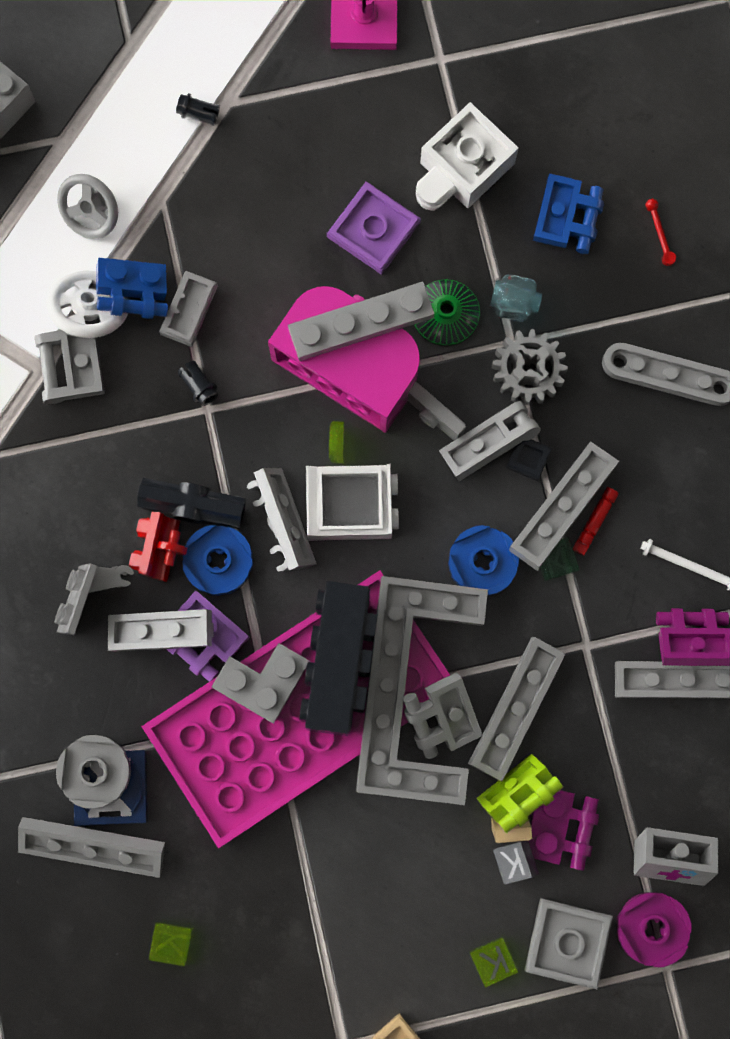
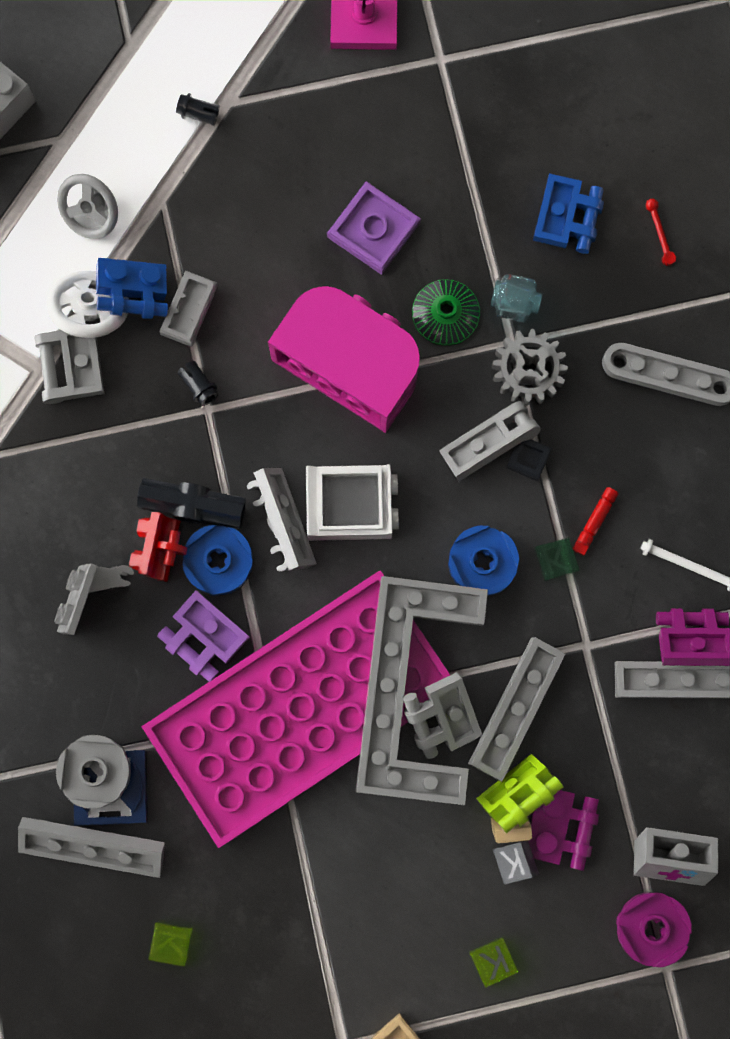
(160, 630): light grey plate -> none
(266, 691): light grey plate -> none
(336, 442): clear neon green tile -> none
(338, 658): black piece -> none
(361, 321): light grey plate -> none
(435, 413): light grey plate -> none
(464, 160): white brick -> none
(563, 506): light grey plate -> none
(568, 943): light grey plate -> none

